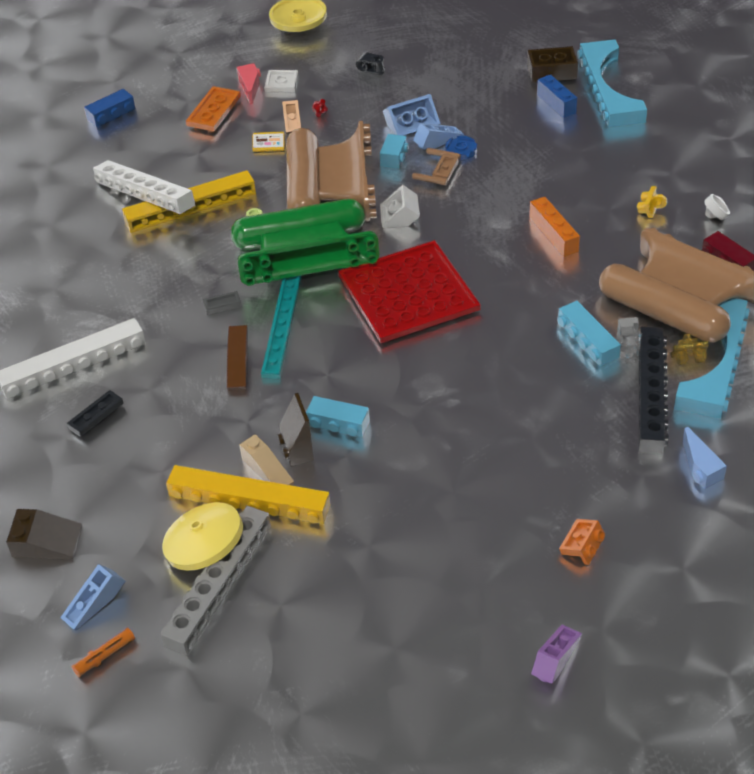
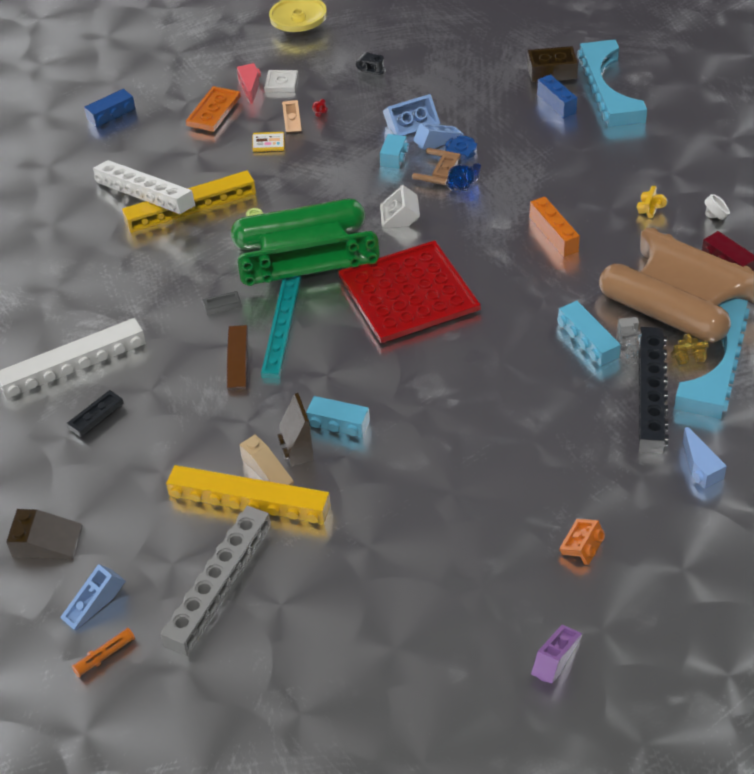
(202, 536): light yellow dish -> none
(329, 171): medium nougat piece -> none
(462, 177): none -> clear blue hair

